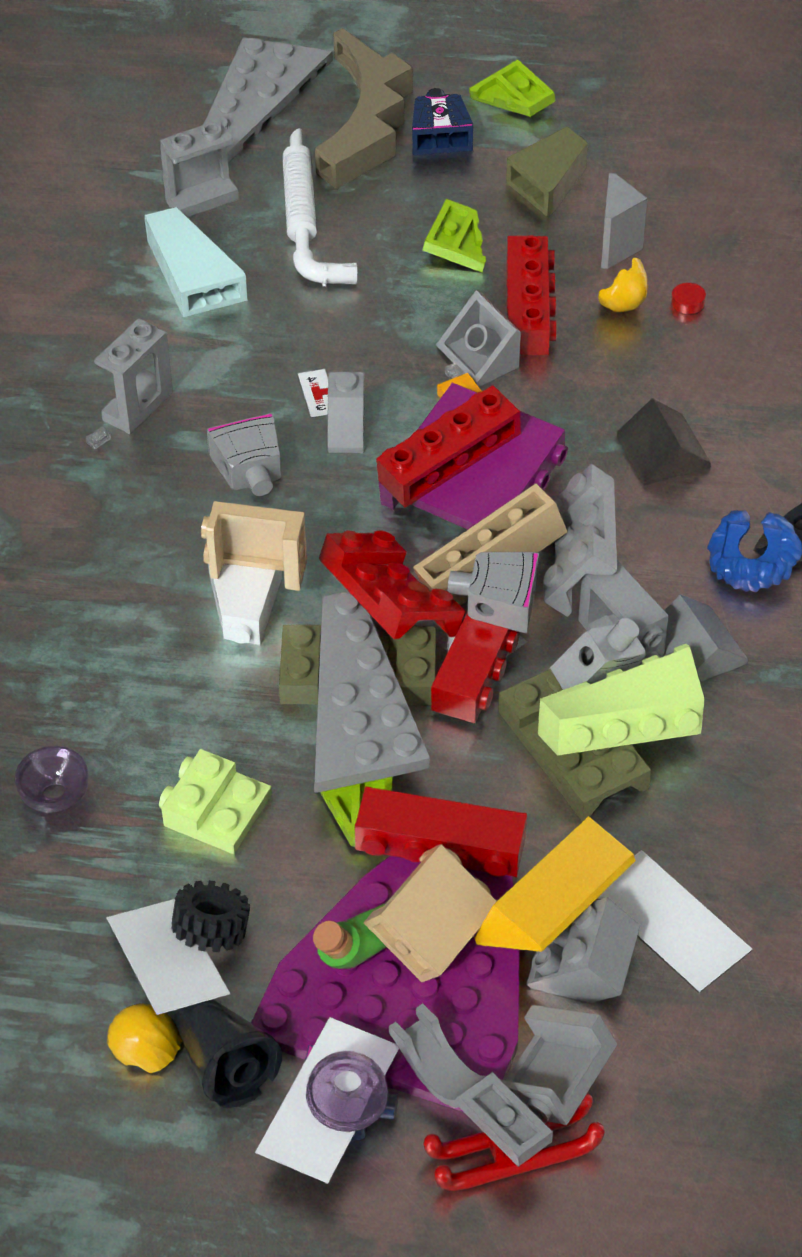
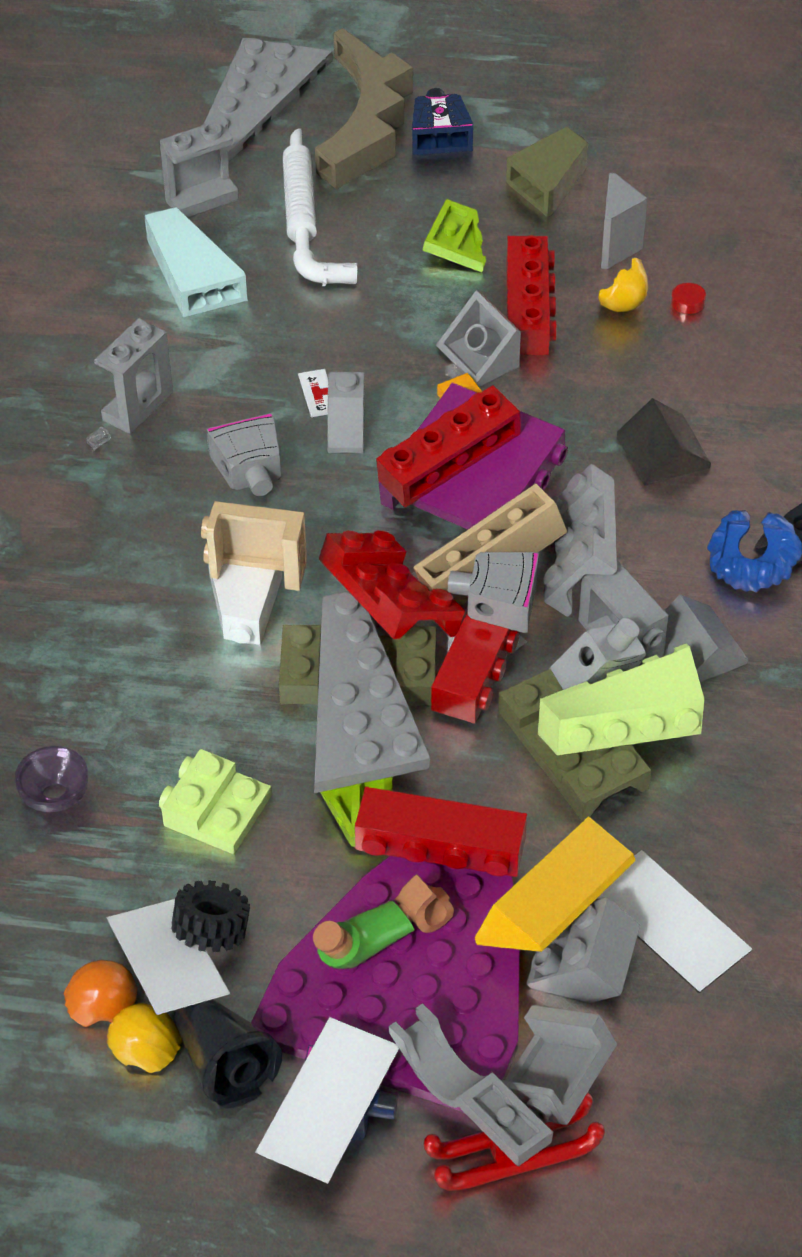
(99, 992): none -> orange hair
(346, 1109): clear purple piece -> none
(432, 914): tan panel -> none
(514, 90): lime wing -> none

